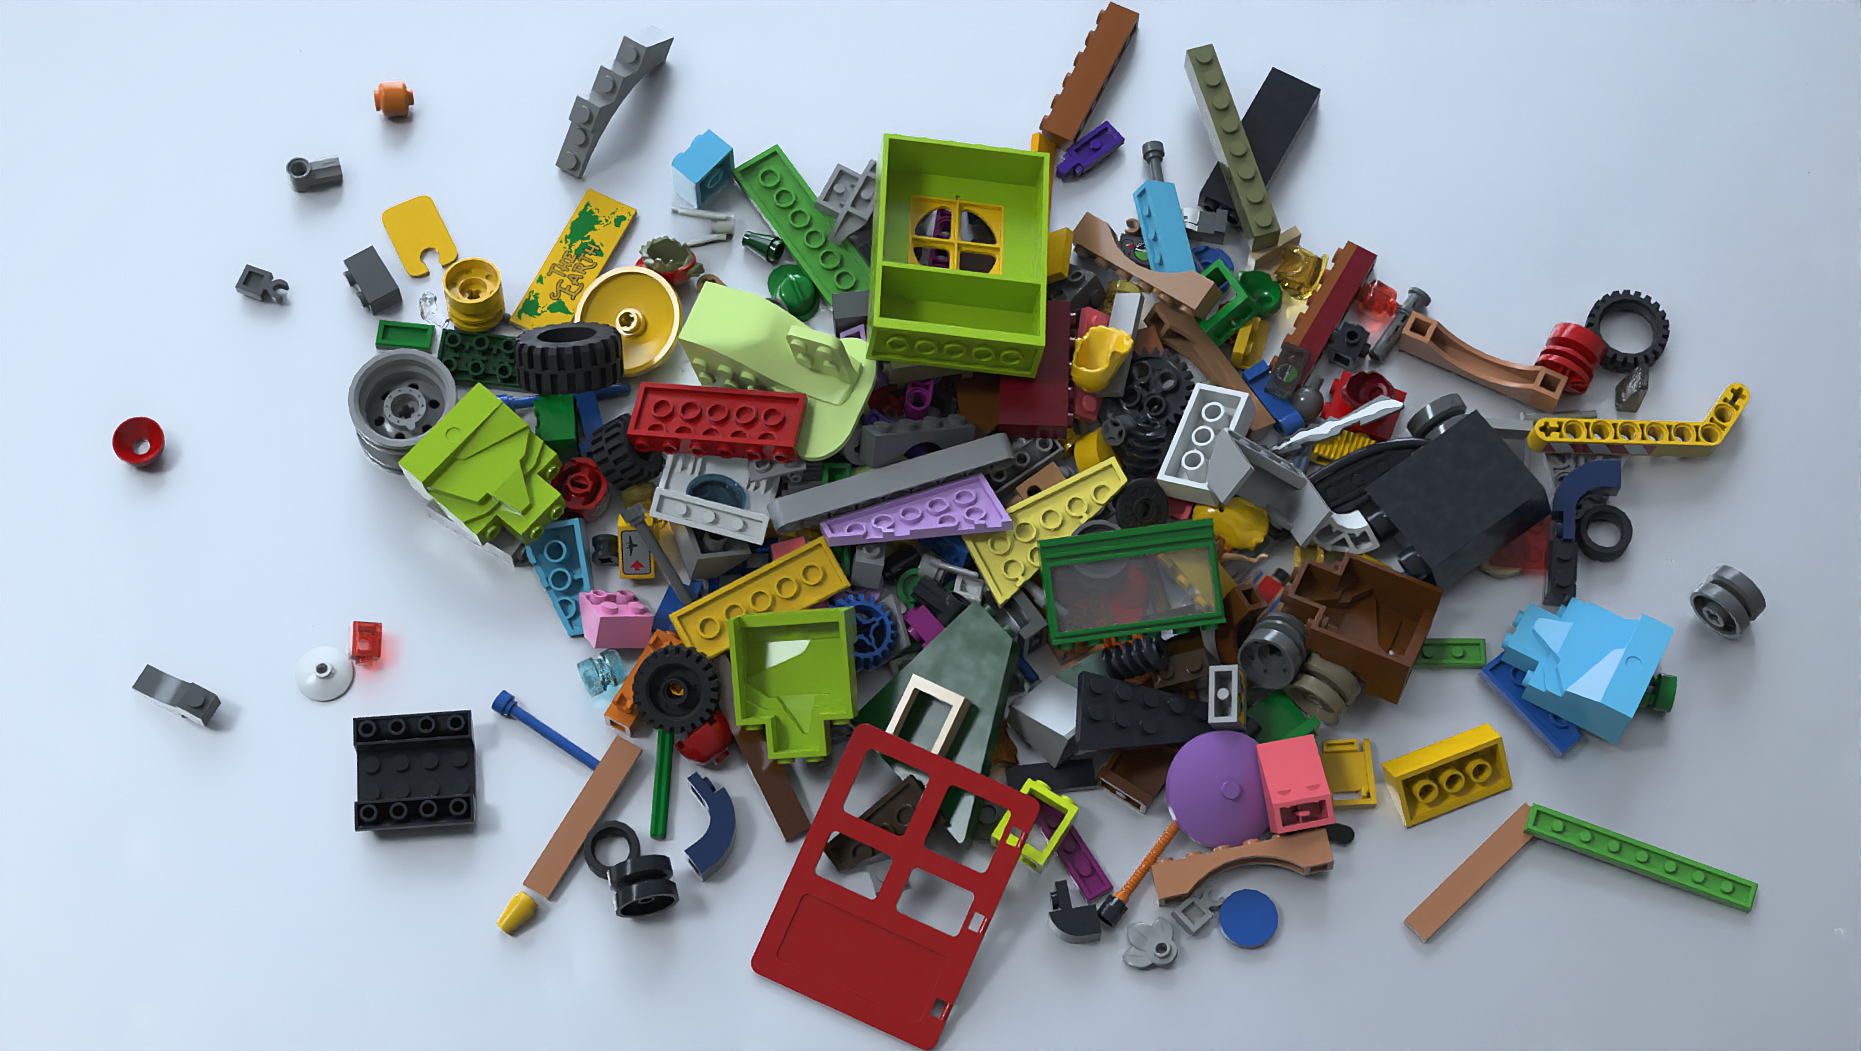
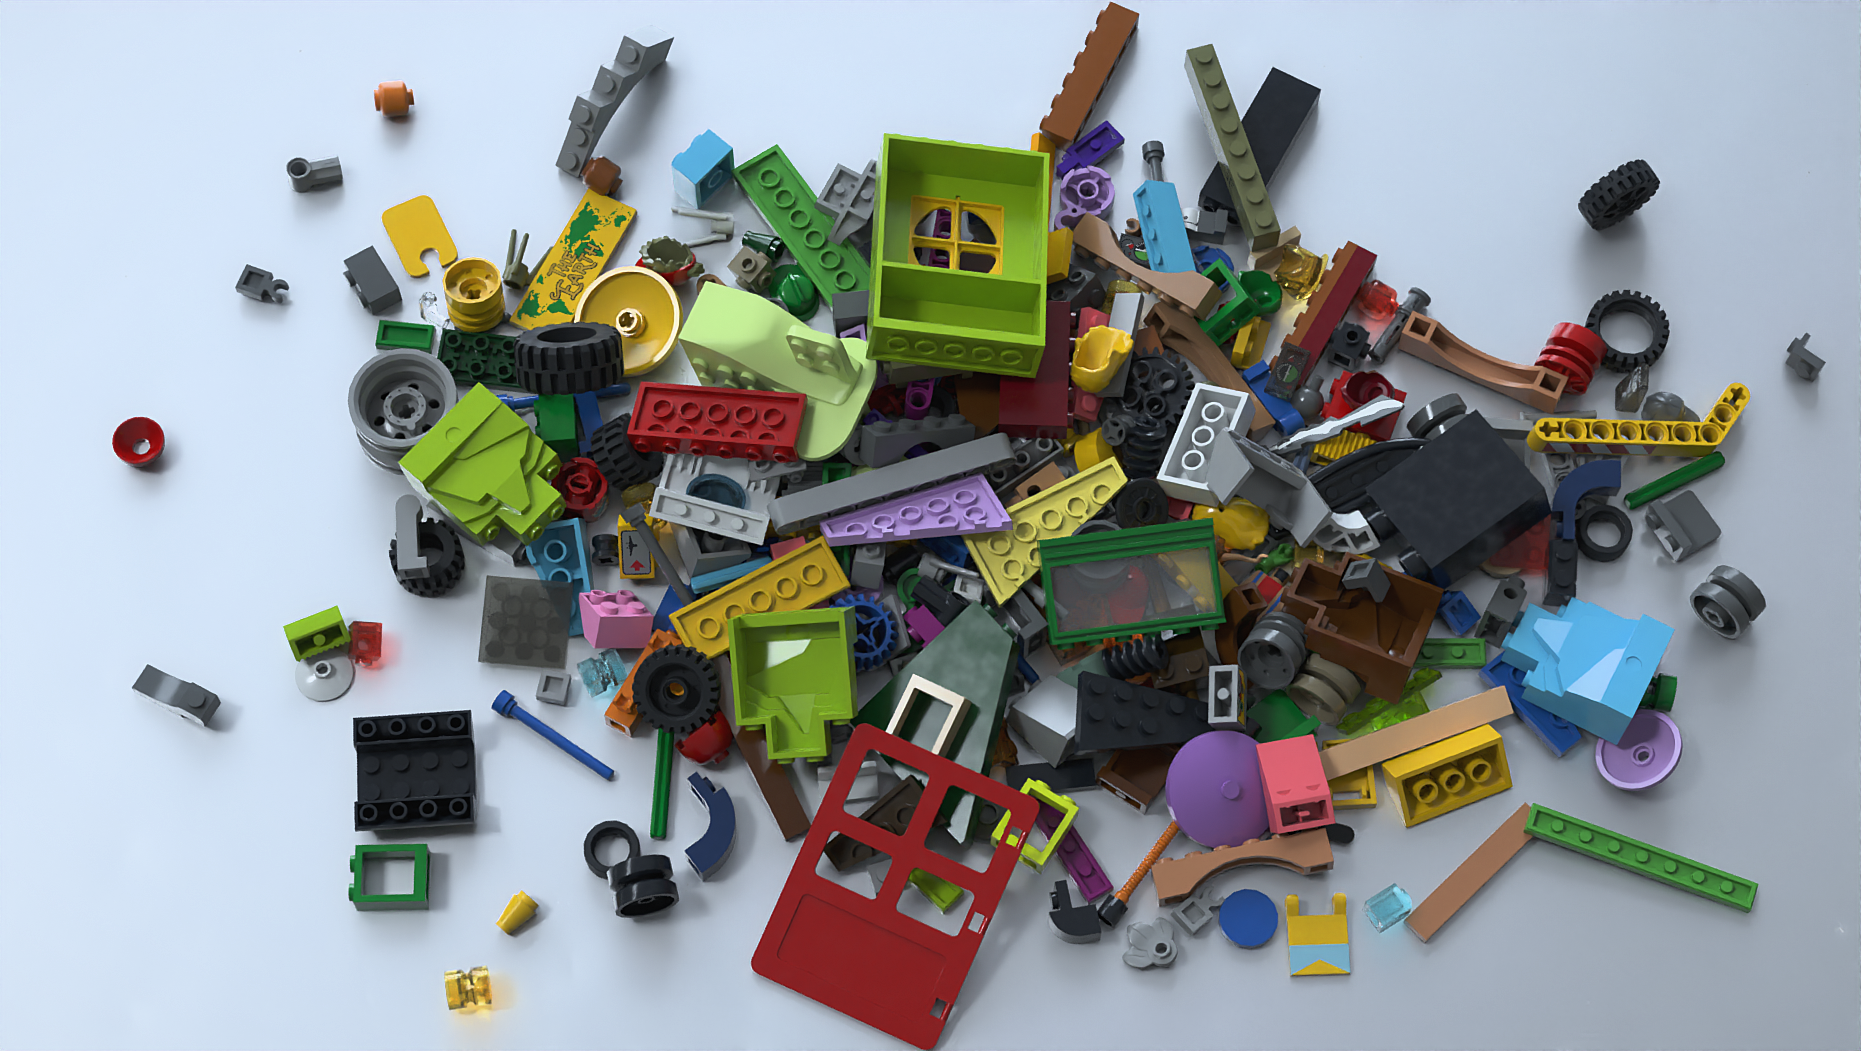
(316, 633): none -> lime brick
(408, 516): none -> light grey leg
(417, 901): none -> green window
(442, 572): none -> black tyre
(457, 987): none -> clear yellow wheel
(517, 274): none -> olive plant
(526, 622): none -> clear smoke plate
(553, 687): none -> light grey plate
(582, 817): nougat tile -> none
(602, 176): none -> dark orange head
(725, 576): none -> medium azure axle
(752, 270): none -> dark tan brick
(864, 788): none -> white panel
(935, 889): none -> lime tile
(1075, 205): none -> lavender piece
(1276, 558): none -> bright green arm
(1317, 941): none -> yellow flag
(1369, 576): none -> dark grey panel
(1383, 713): none -> clear neon green bracket
(1388, 907): none -> clear light blue brick
(1415, 732): none -> light nougat tile
(1457, 611): none -> blue bracket
(1504, 606): none -> dark grey torso
(1618, 194): none -> black wheel
(1646, 735): none -> lavender dish
(1667, 407): none -> dark grey piece
(1674, 480): none -> green axle
(1682, 524): none -> dark grey bracket
(1803, 361): none -> dark grey bracket

